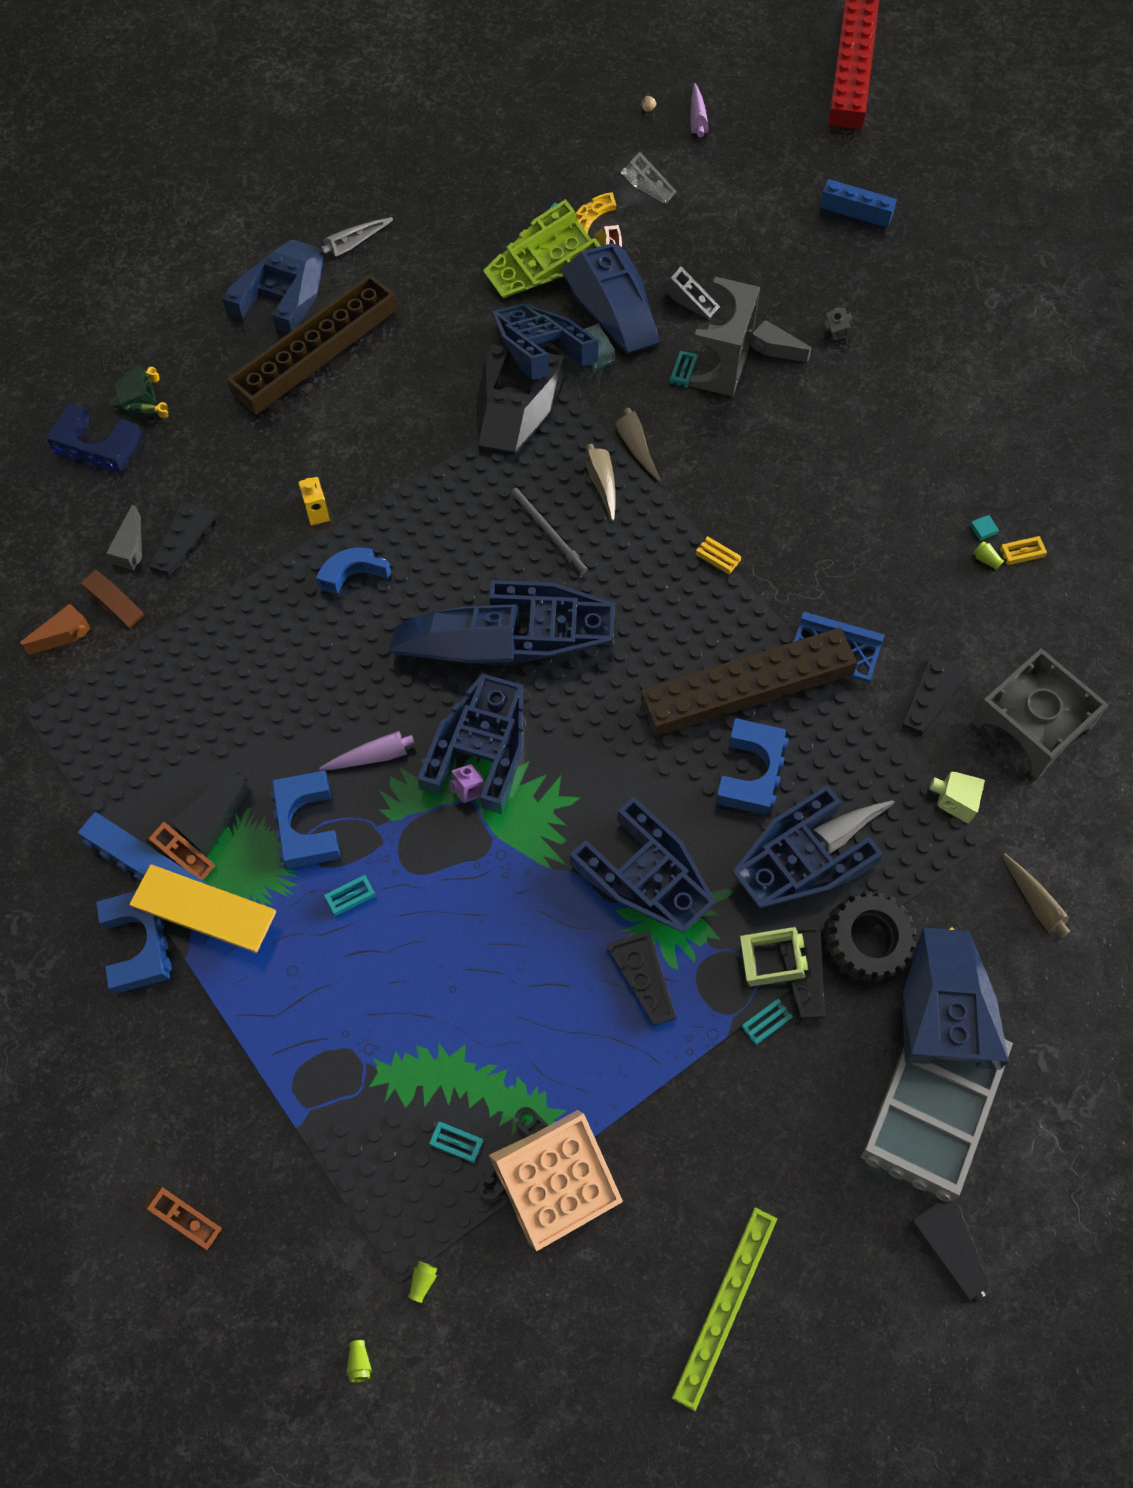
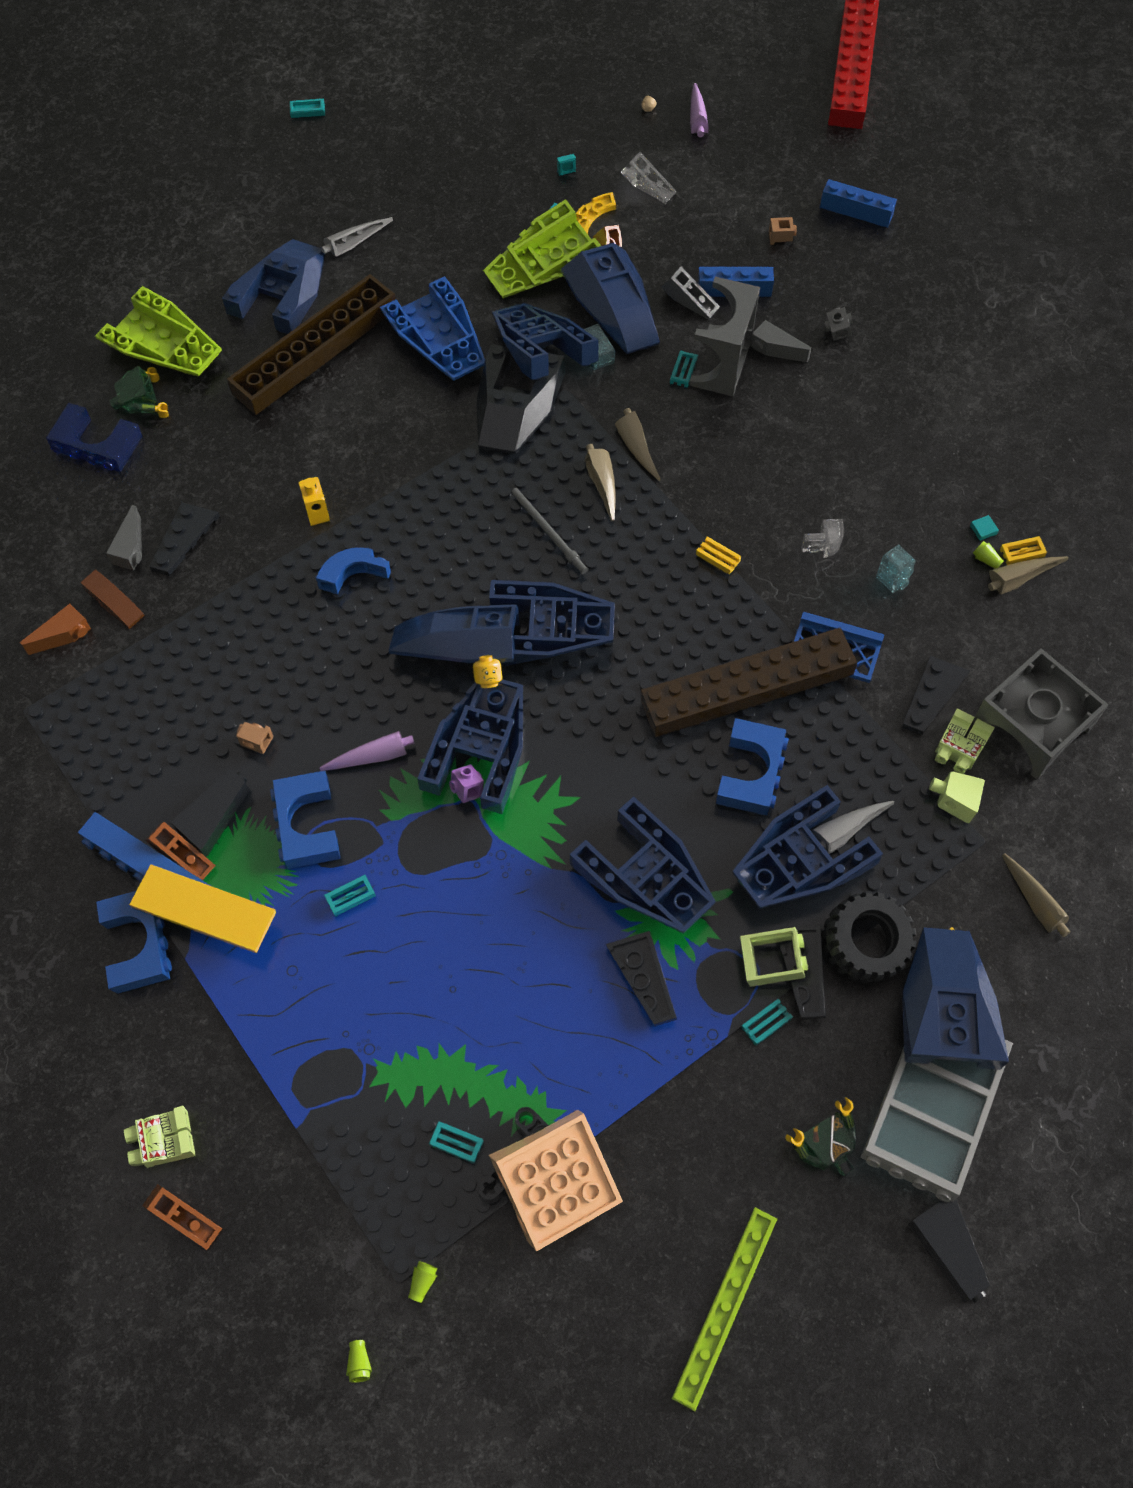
(161, 335): none -> lime wedge
(161, 1138): none -> yellowish green hips
(254, 737): none -> medium nougat brick
(307, 108): none -> teal tile
(438, 329): none -> blue wedge
(487, 671): none -> yellow head
(566, 164): none -> teal tile
(757, 276): none -> blue brick
(782, 230): none -> medium nougat brick
(827, 540): none -> clear brick
(828, 1141): none -> clear green torso
(896, 569): none -> clear light blue brick
(960, 749): none -> yellowish green hips
(1016, 574): none -> dark tan piece

